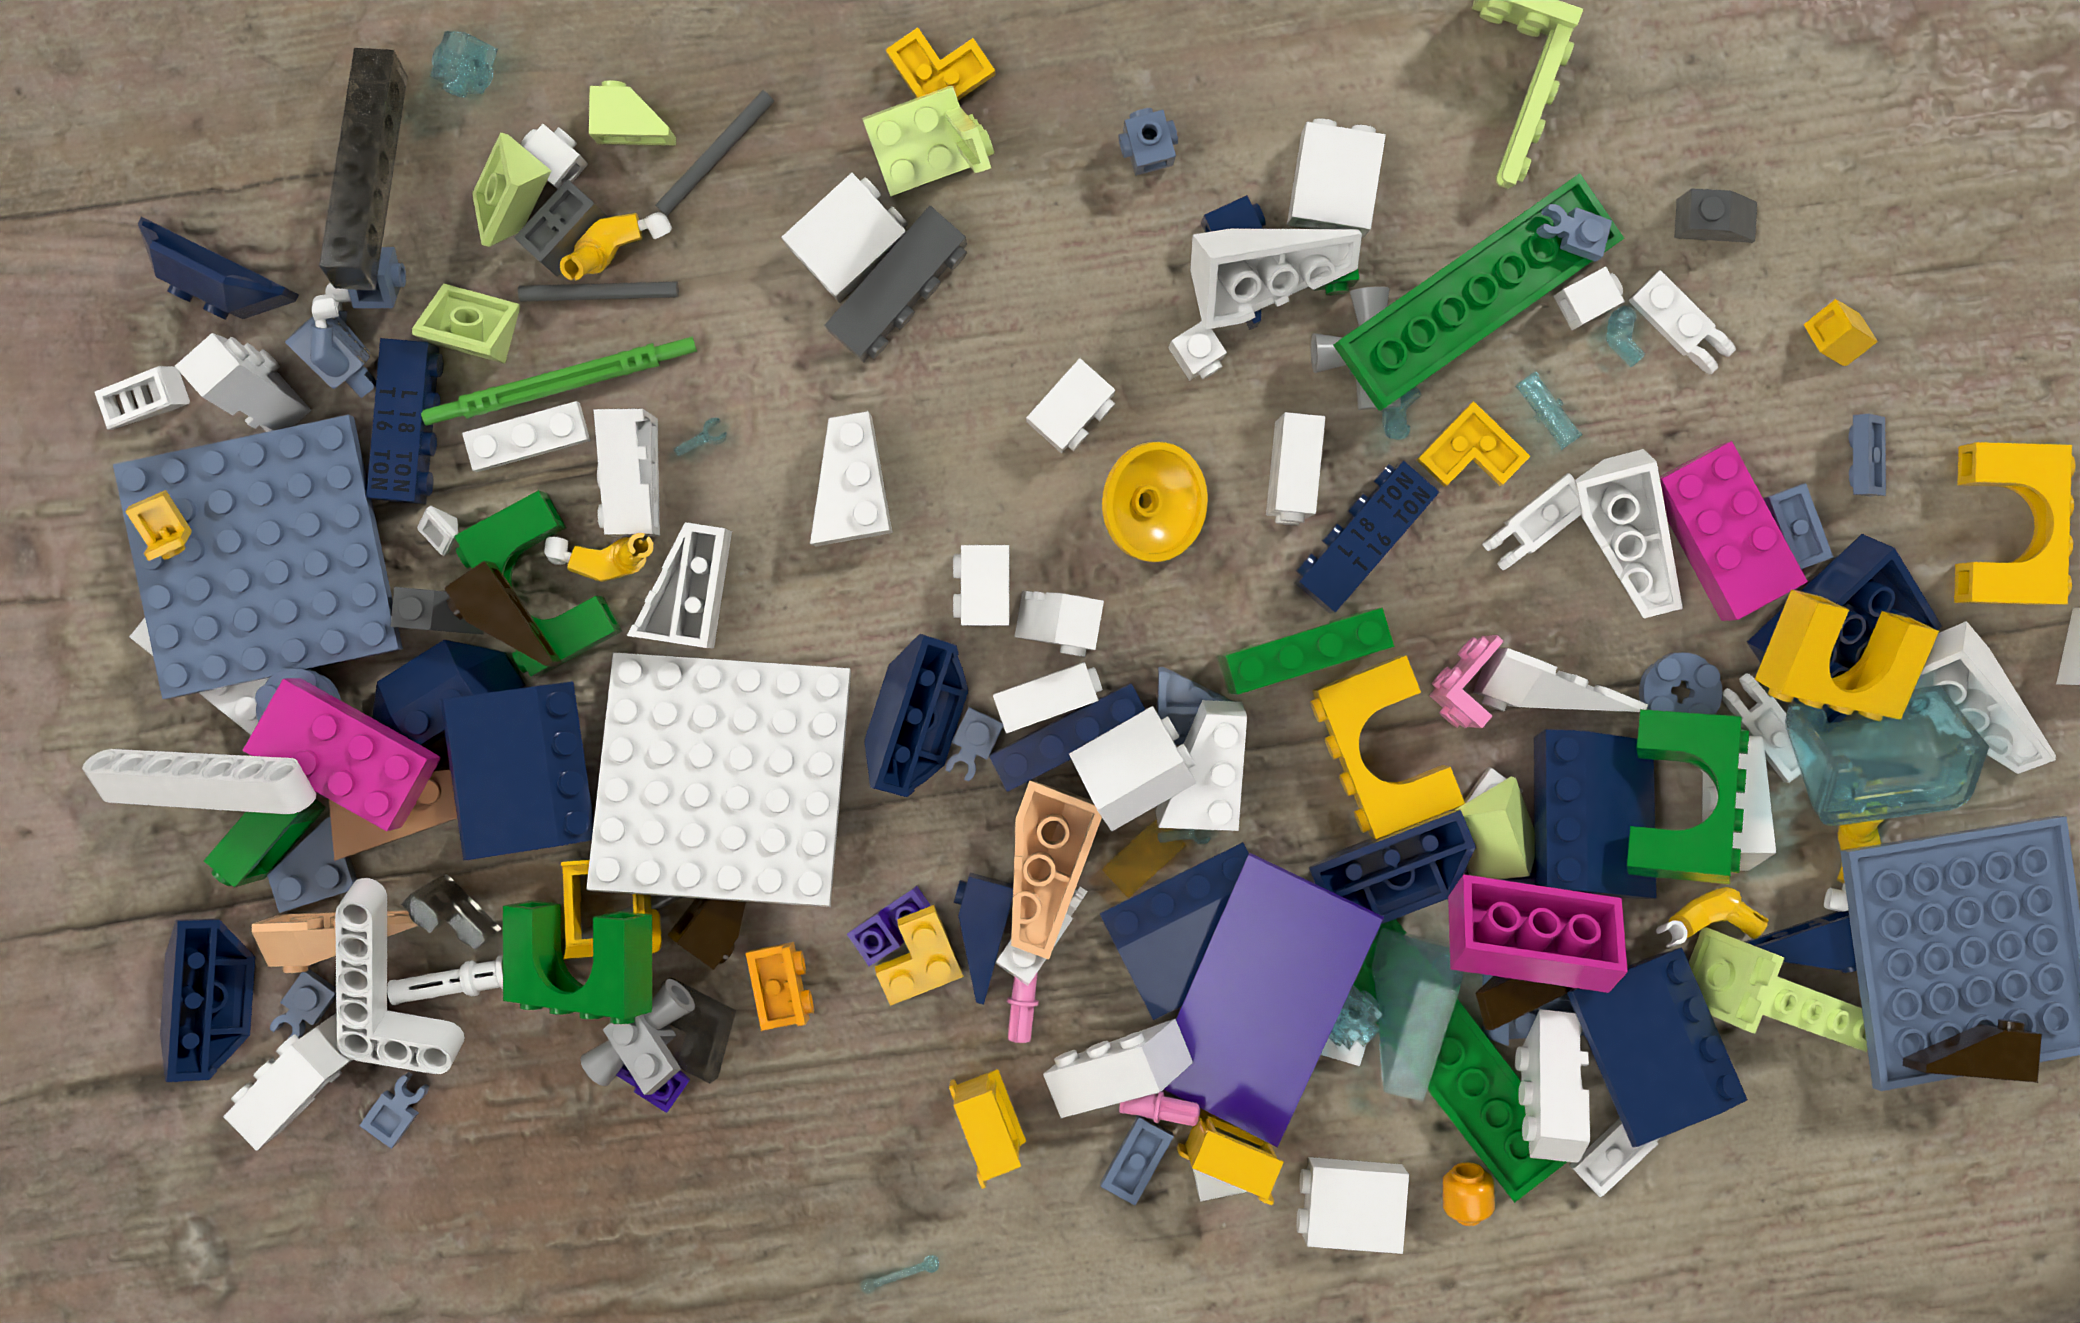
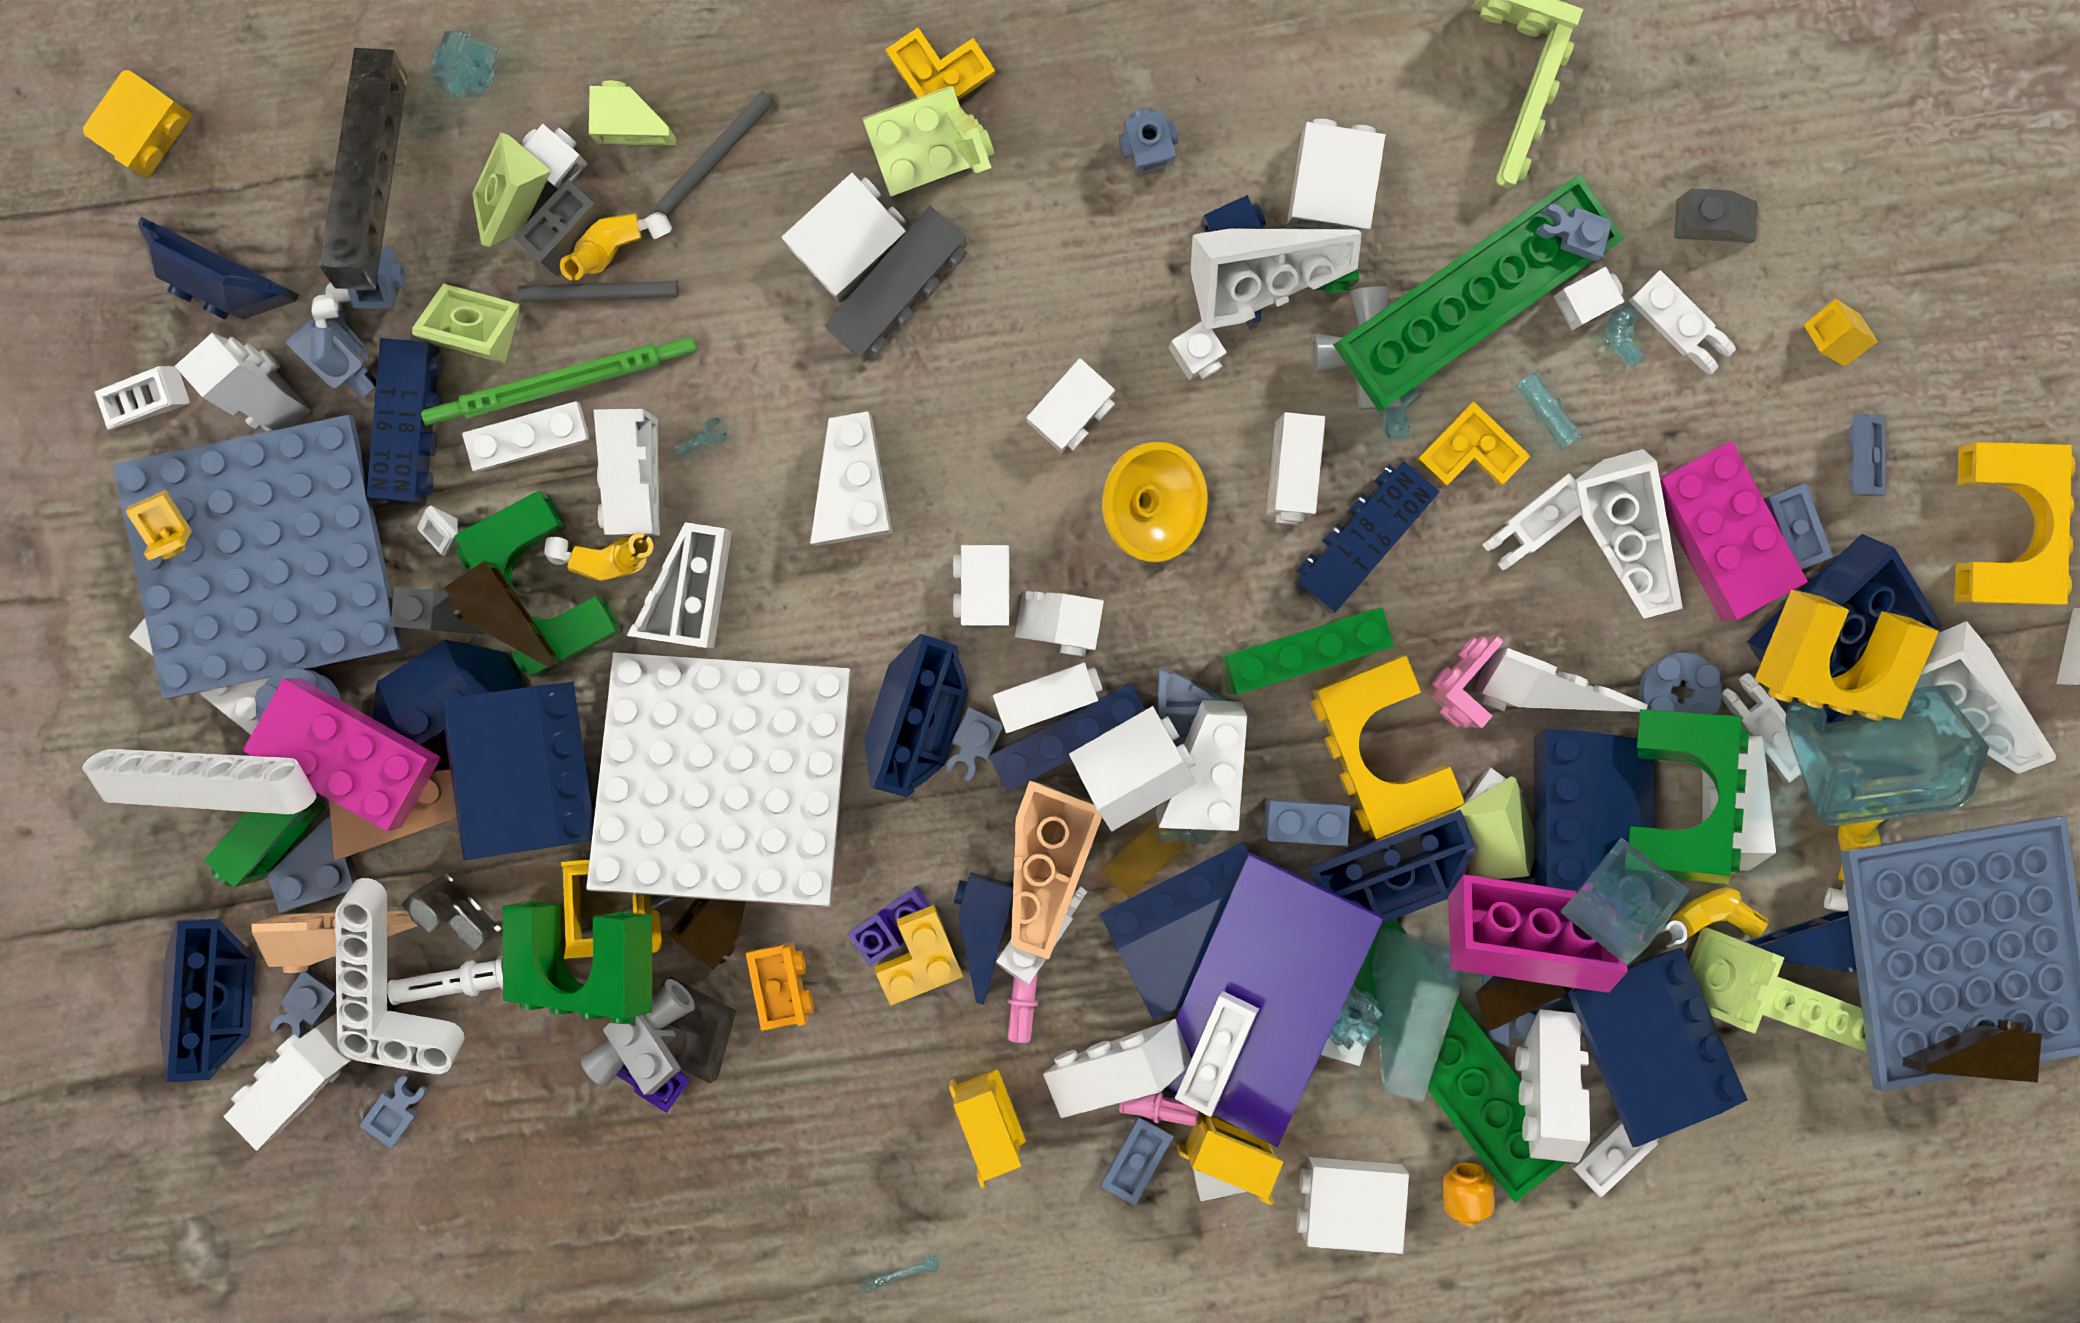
(136, 123): none -> yellow bracket
(1216, 1053): none -> white plate
(1306, 821): none -> sand blue brick
(1624, 901): none -> clear light blue brick

